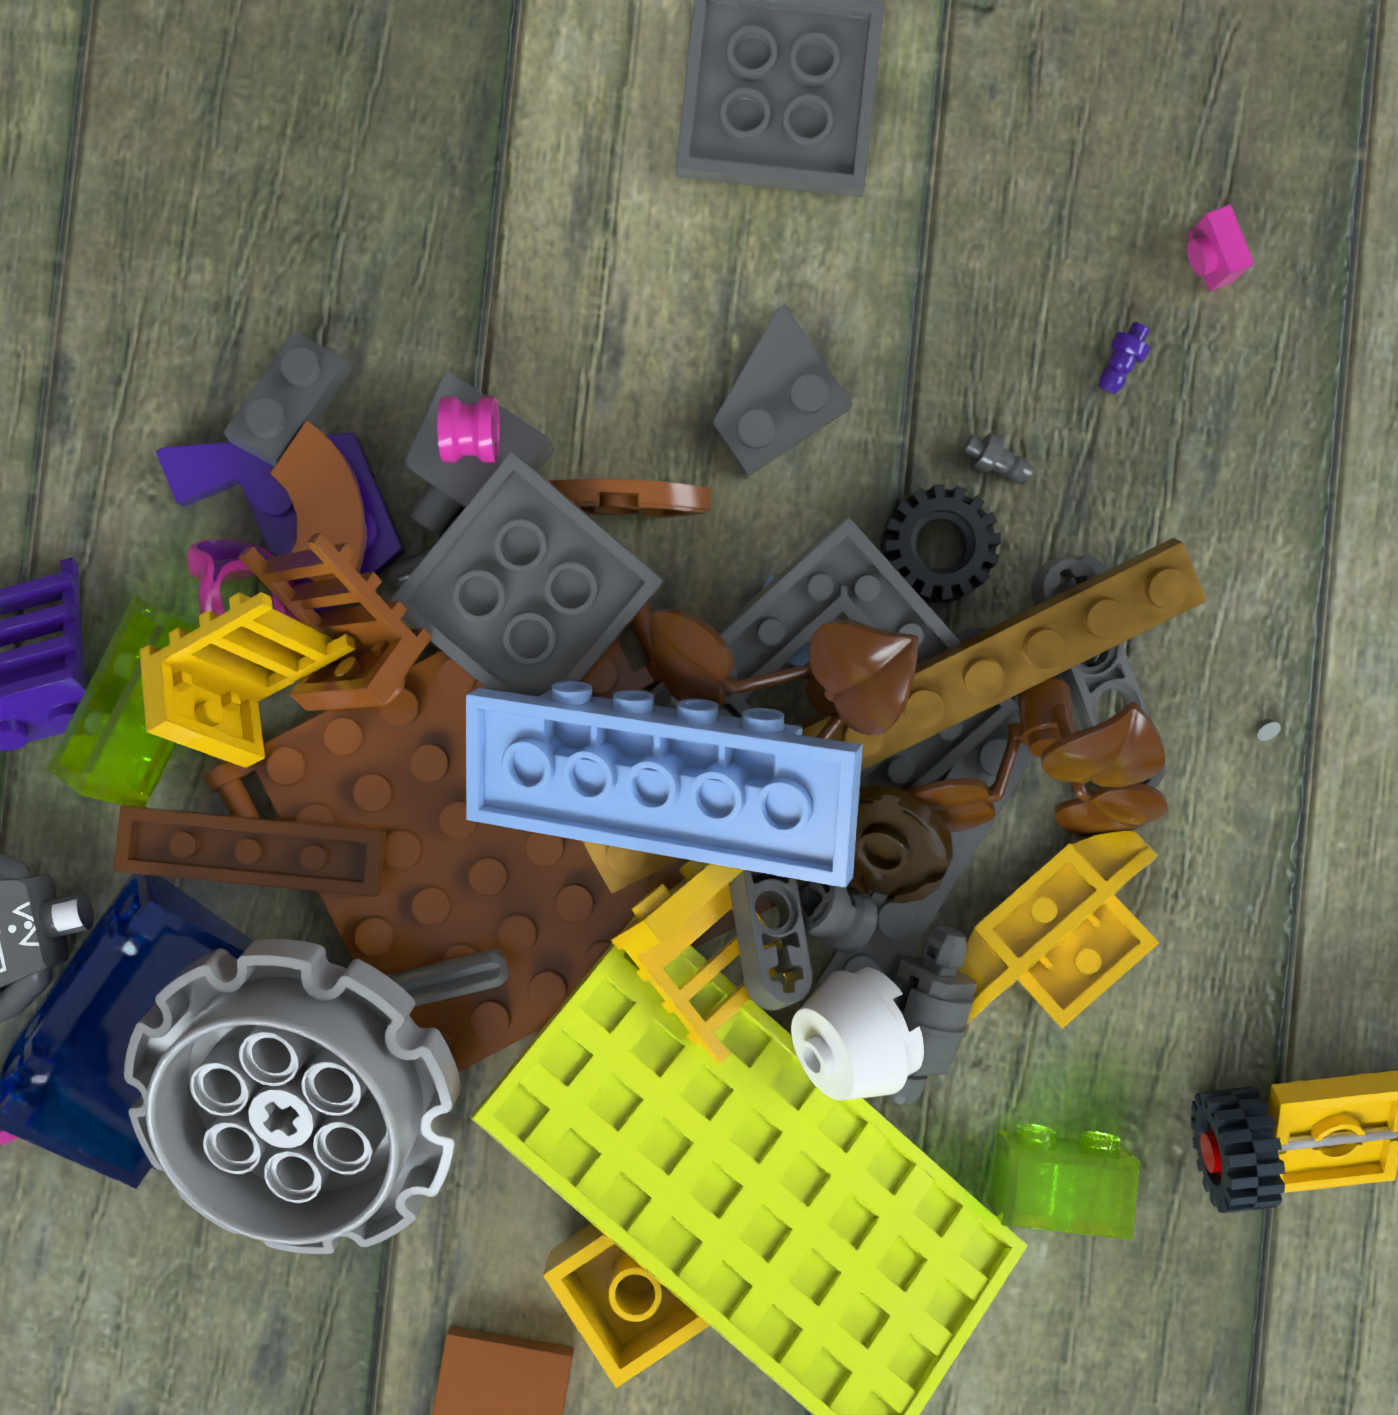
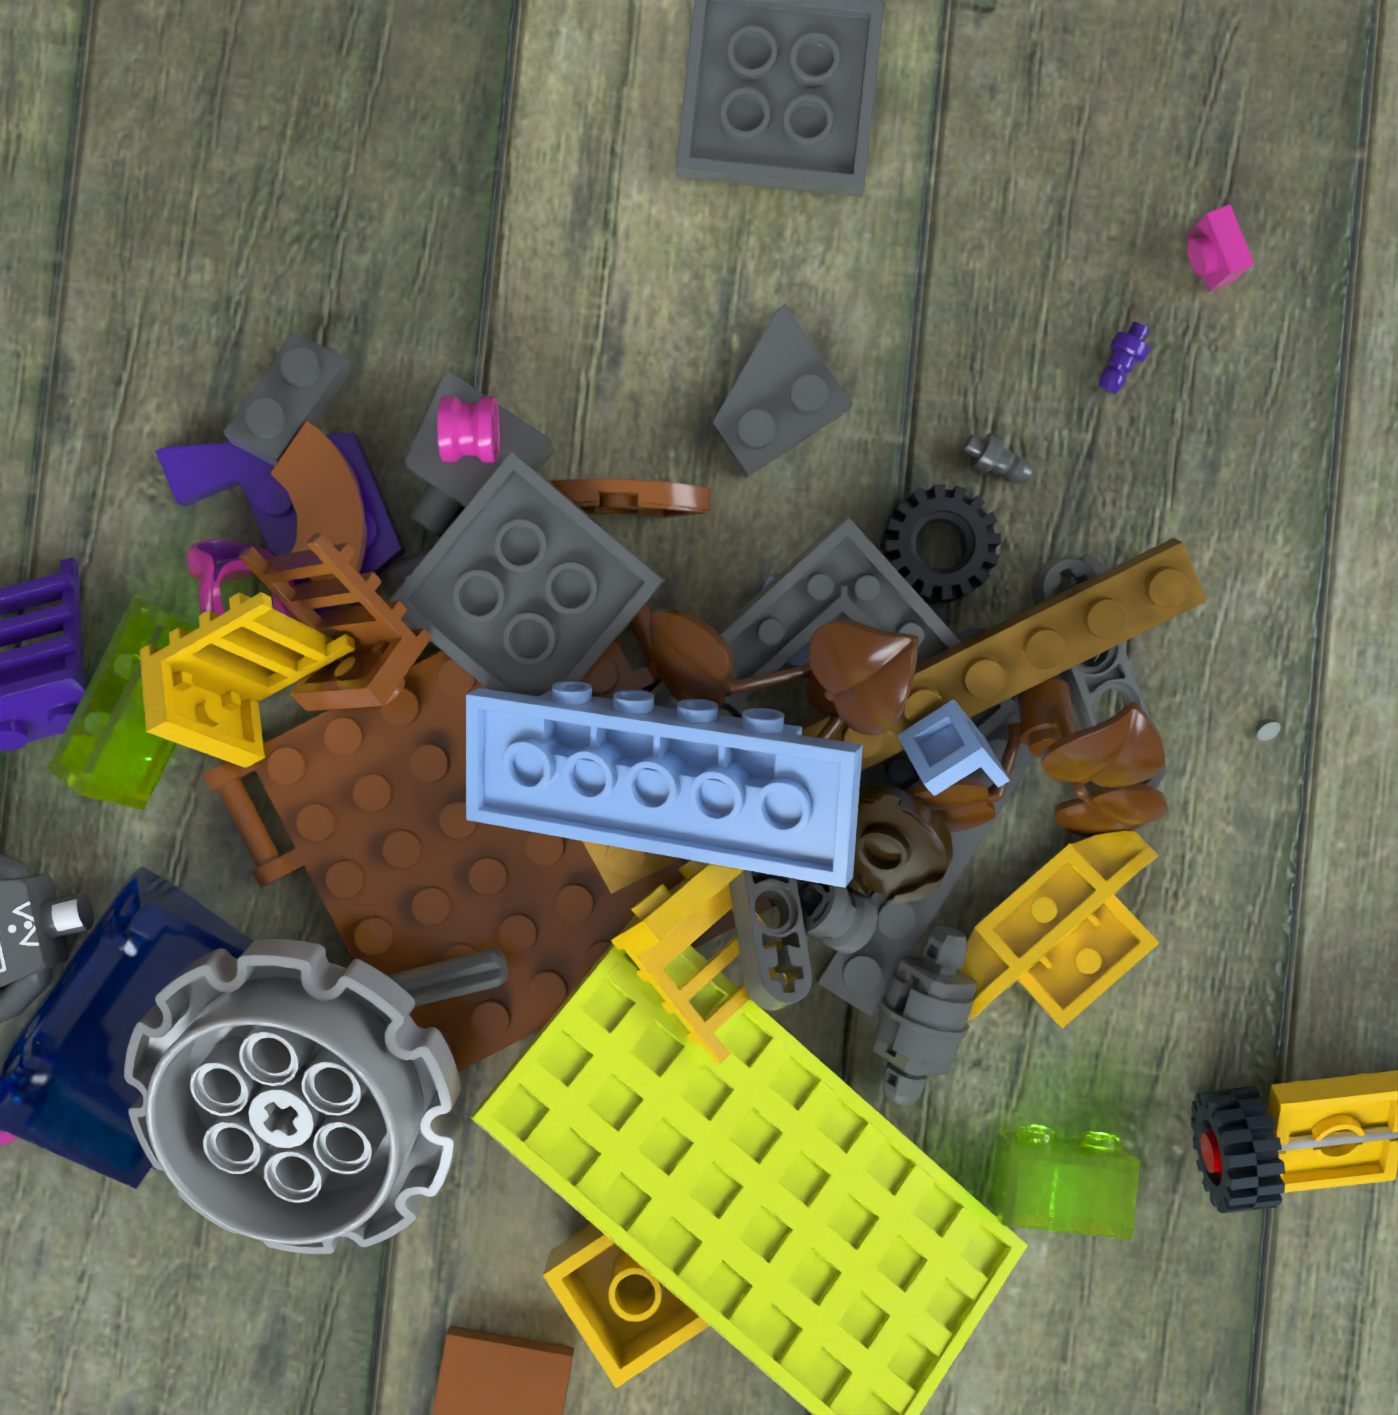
(250, 850): reddish brown plate -> none
(856, 1037): white cone -> none
(949, 748): none -> light blue panel

